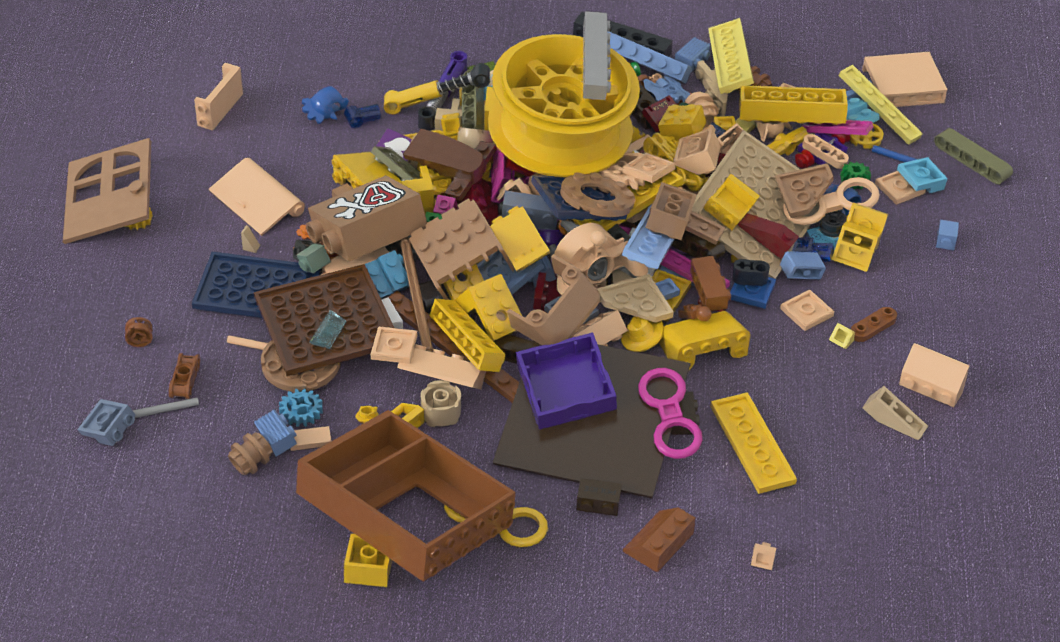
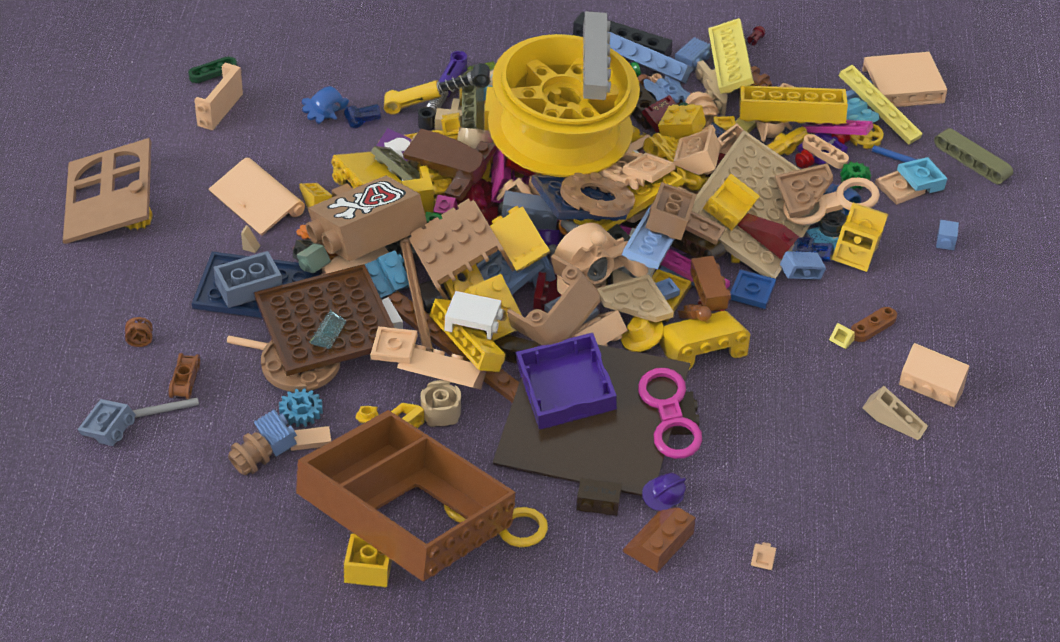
(209, 70): none -> dark green plate
(245, 276): none -> sand blue brick
(313, 193): none -> yellow slope
(474, 312): none -> white panel
(664, 491): none -> dark purple piece
(750, 272): black beam -> none
(753, 443): yellow plate -> none
(758, 32): none -> dark red pin
(807, 310): light nougat tile -> none

